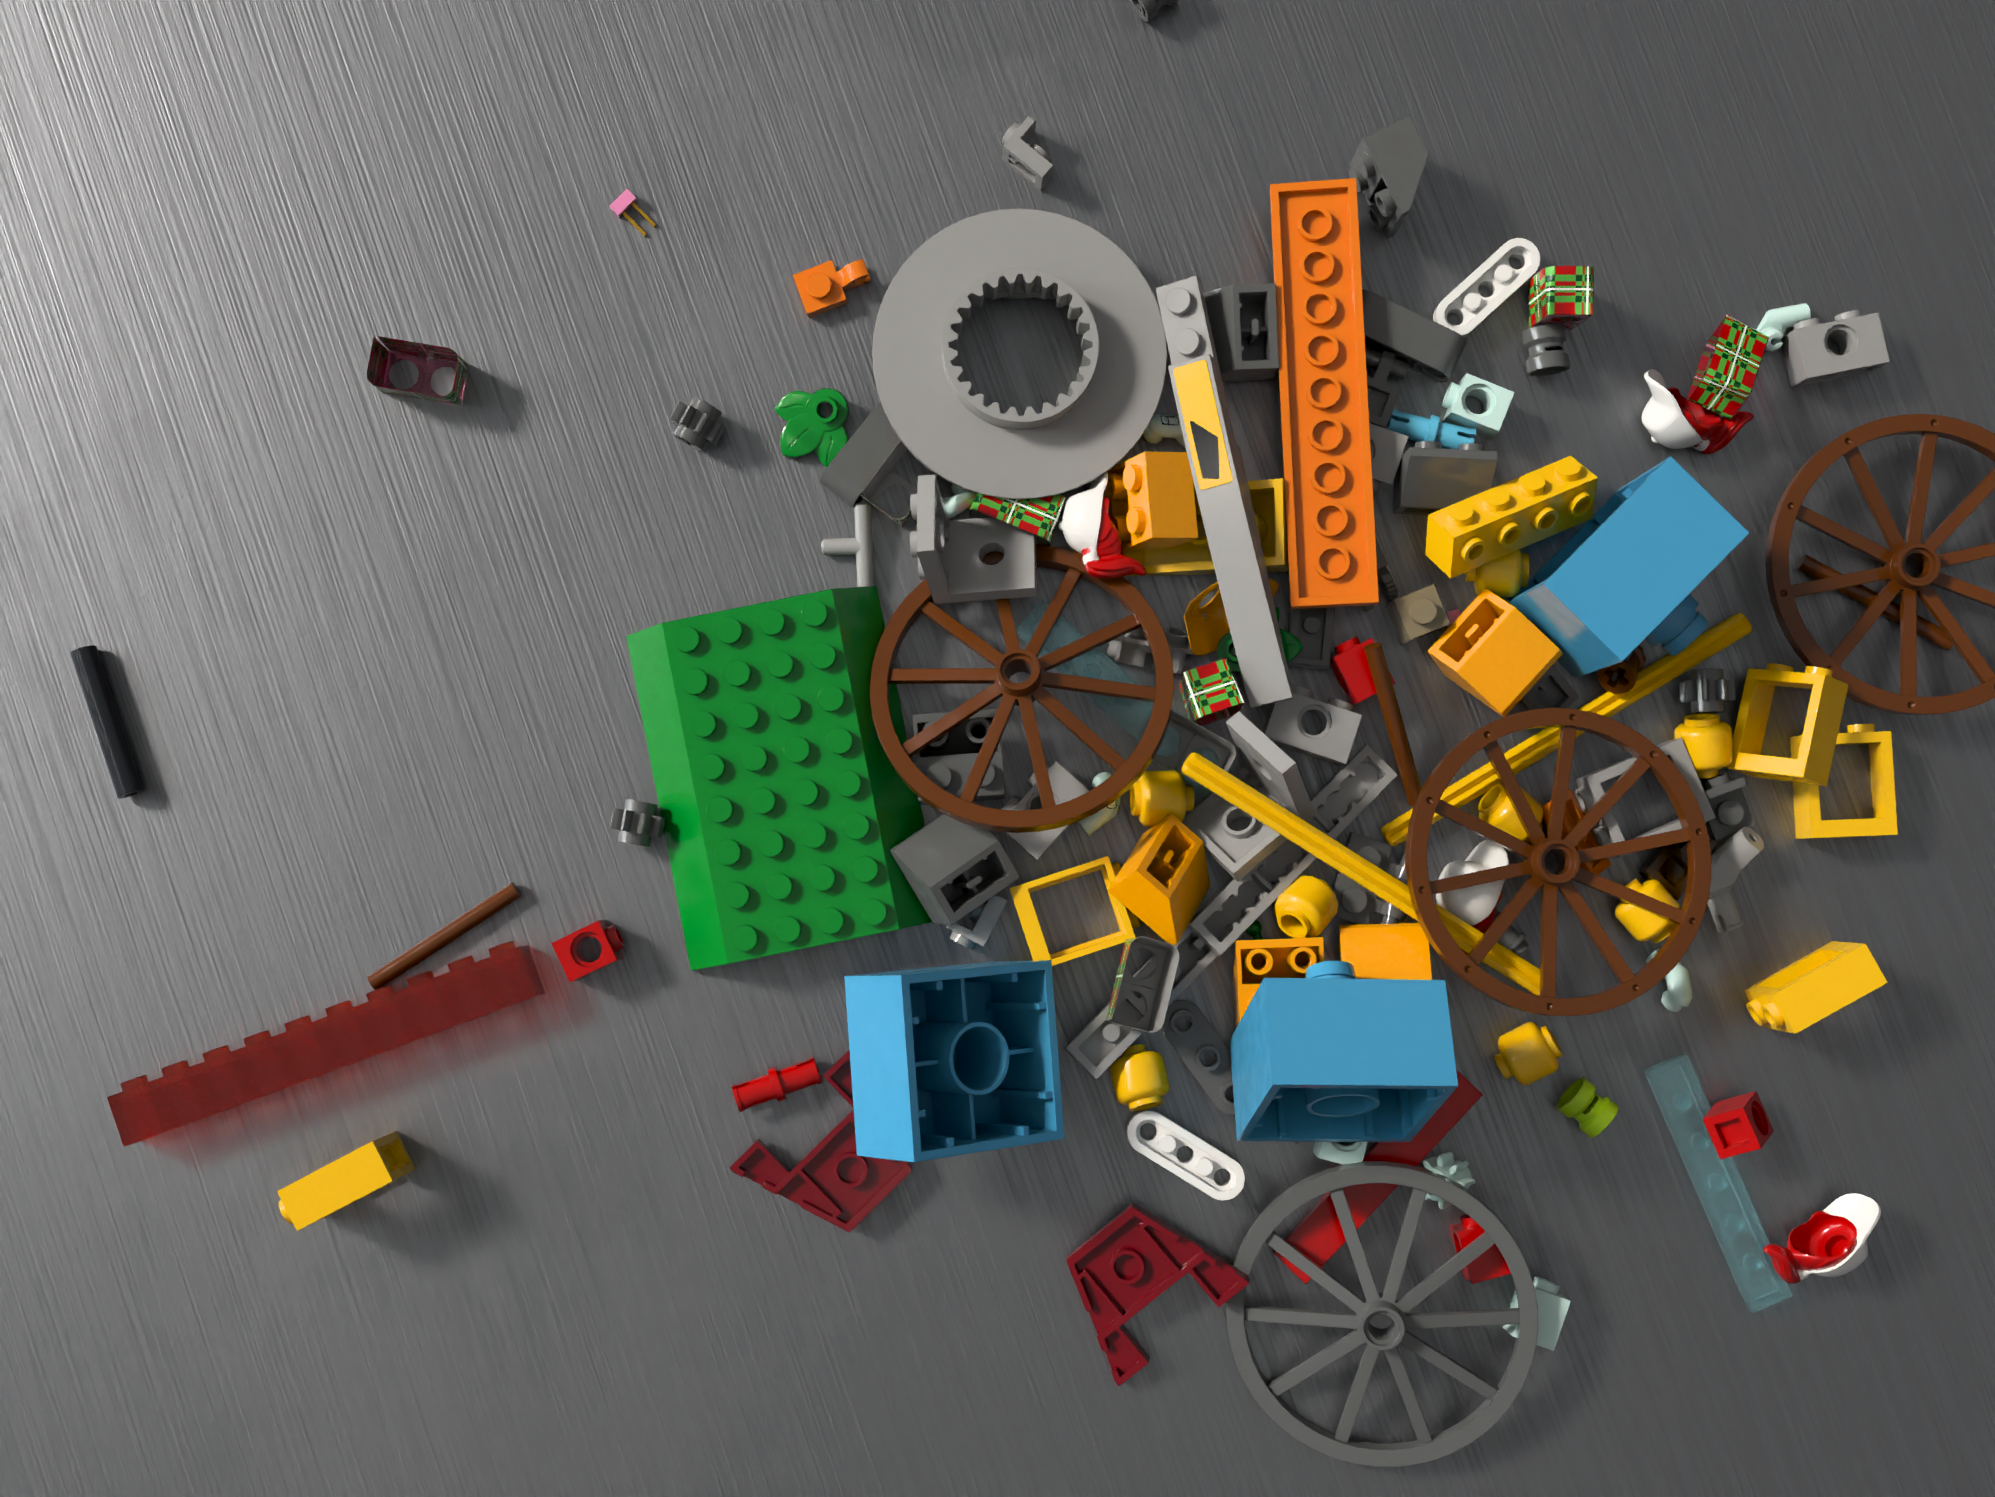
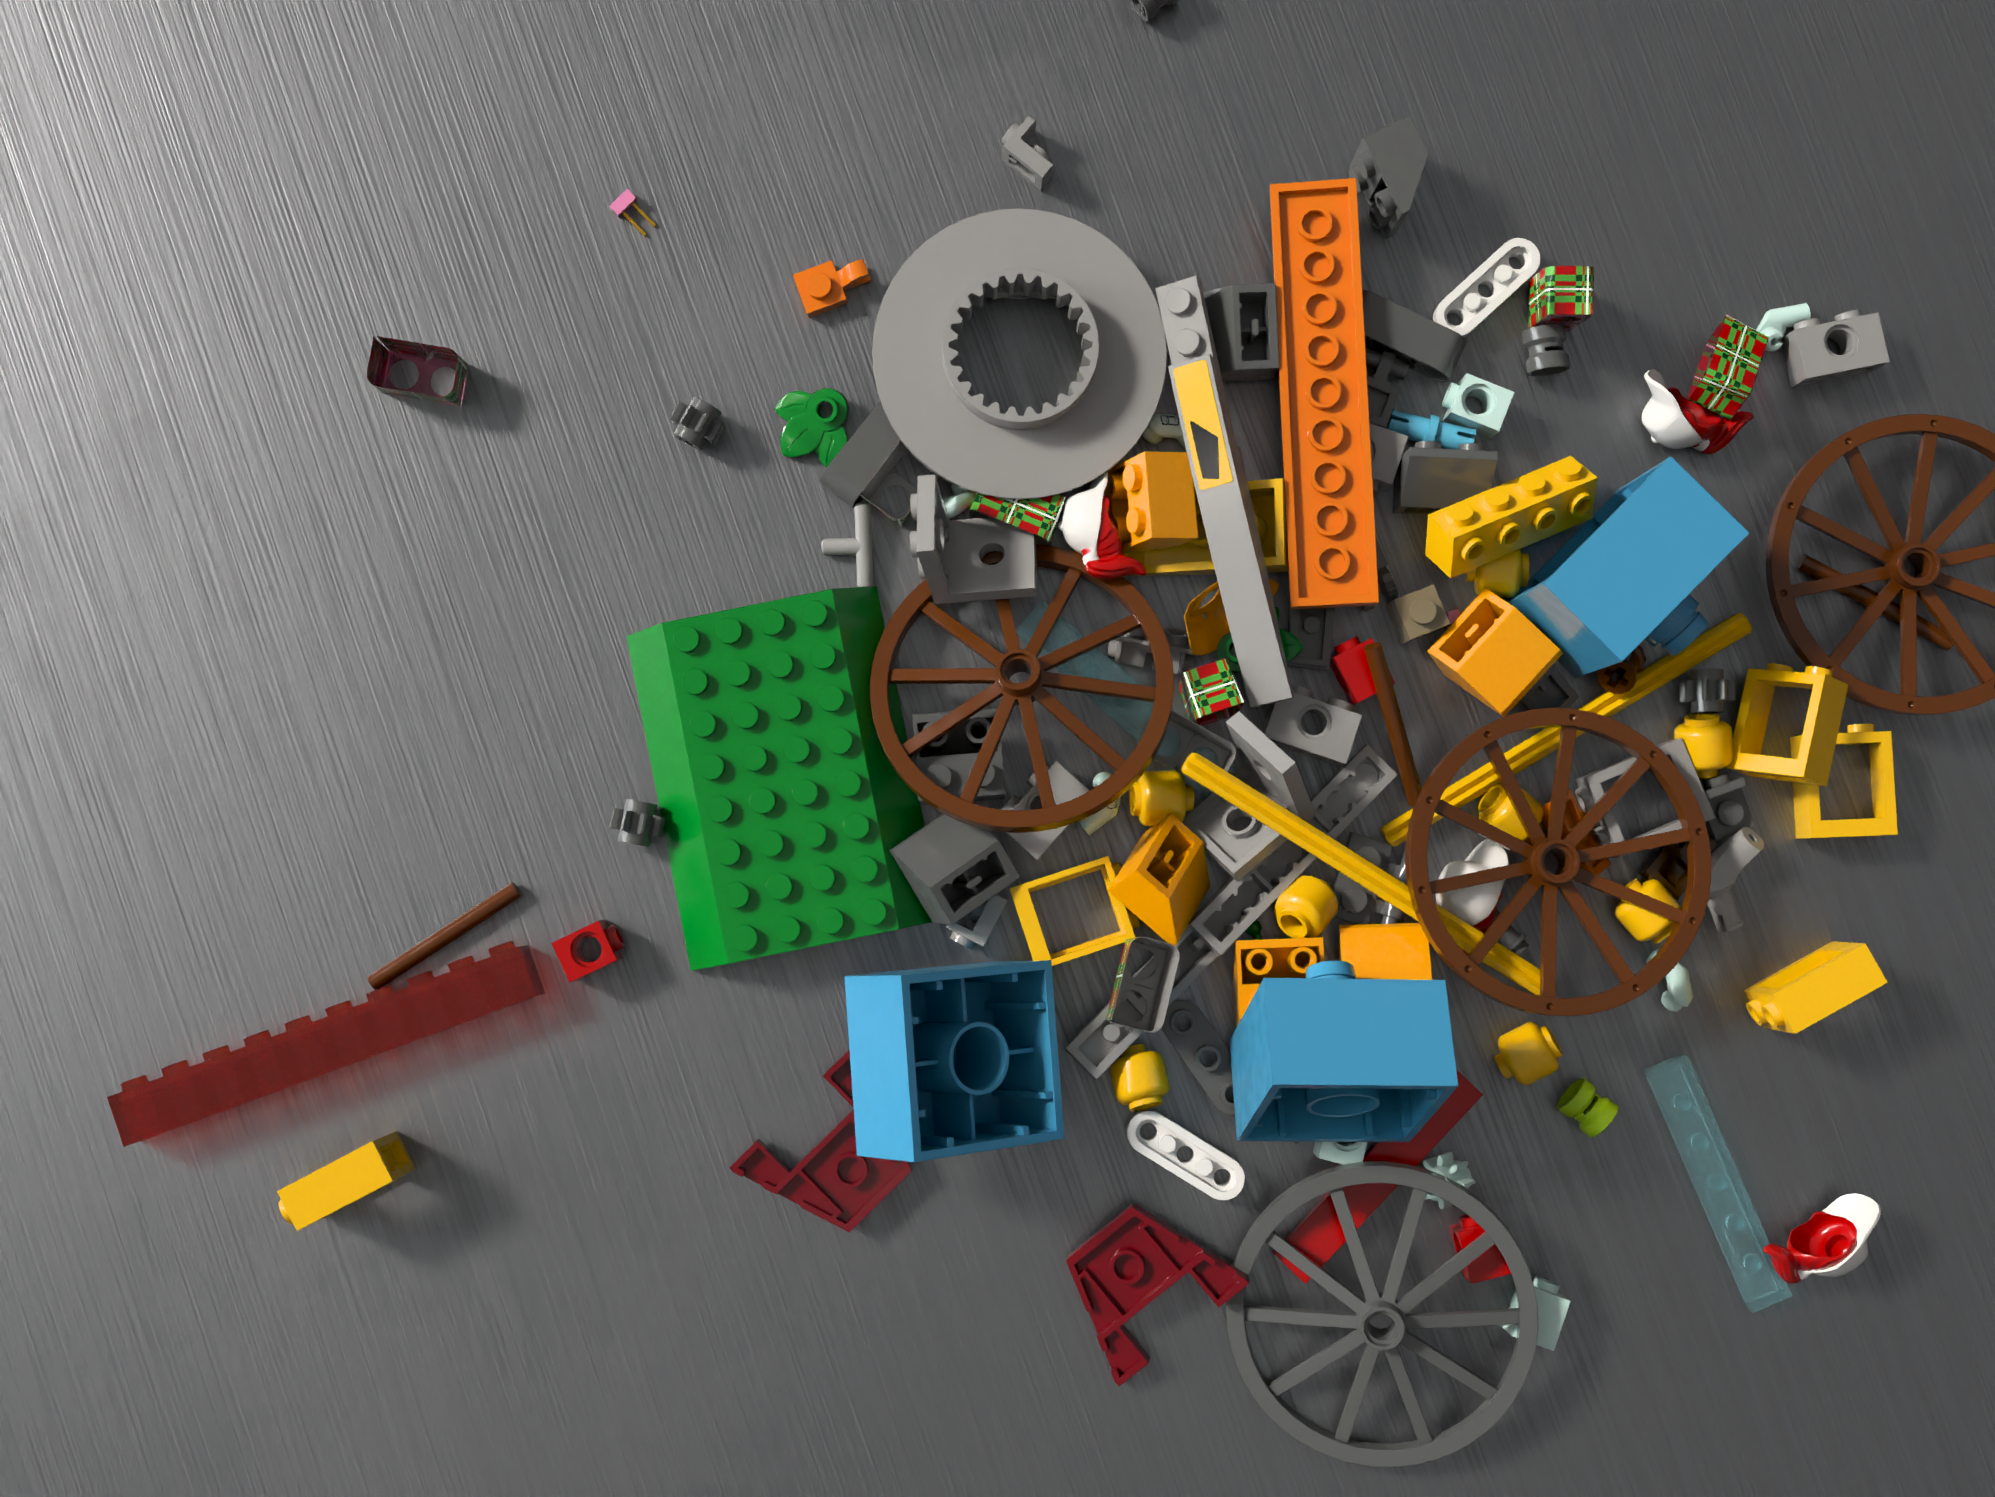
(106, 721): black piece -> none
(776, 1084): red pin -> none
(1738, 1125): red brick -> none

